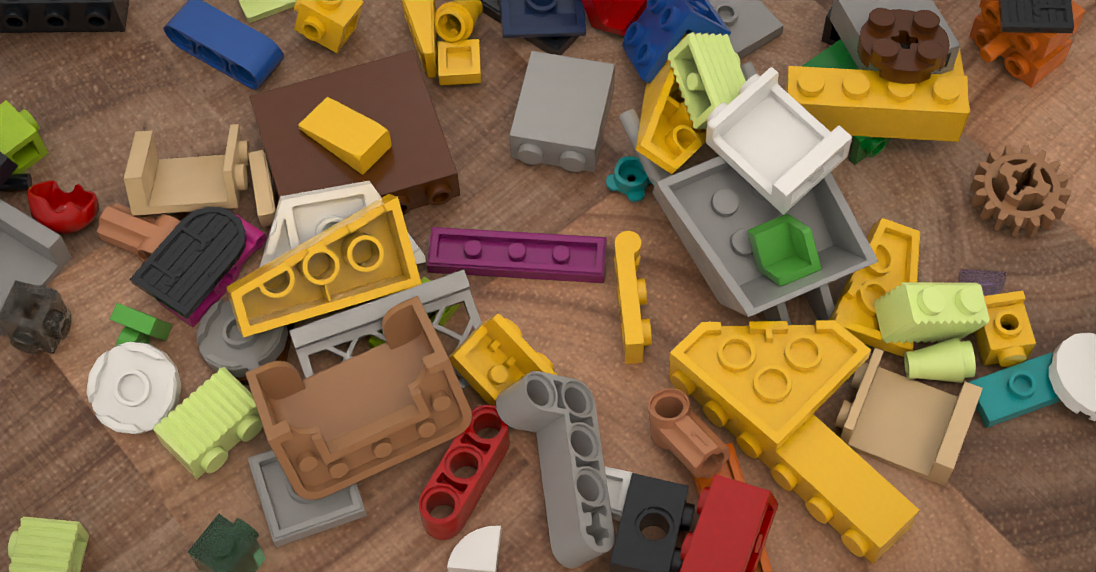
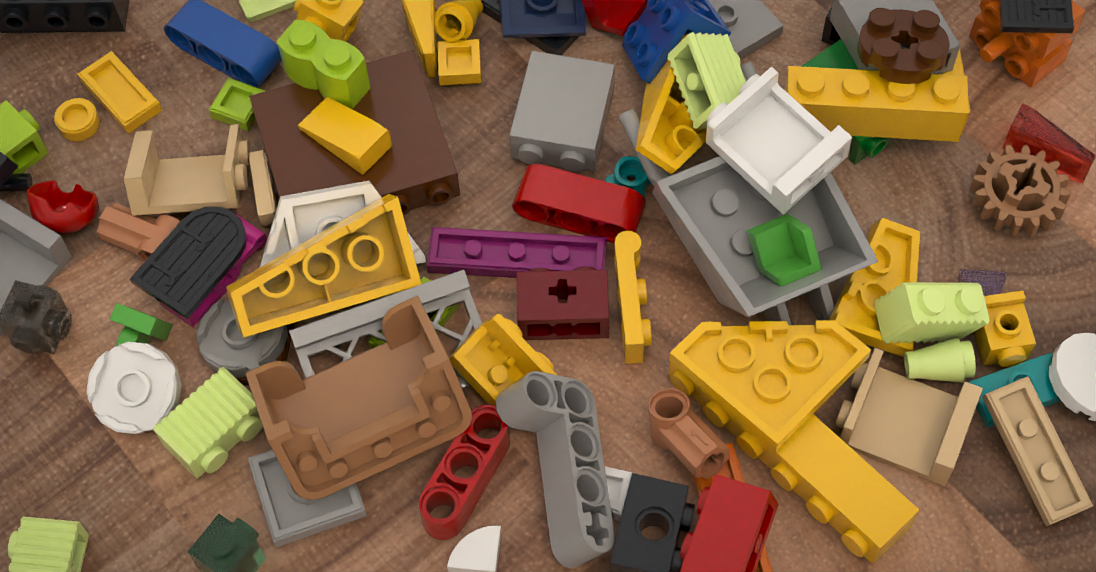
(77, 119): none -> yellow tile
(120, 92): none -> yellow tile
(234, 104): none -> lime tile
(323, 63): none -> lime brick
(577, 203): none -> red beam
(581, 317): none -> dark red brick
(1037, 451): none -> tan tile
(1041, 134): none -> clear red slope

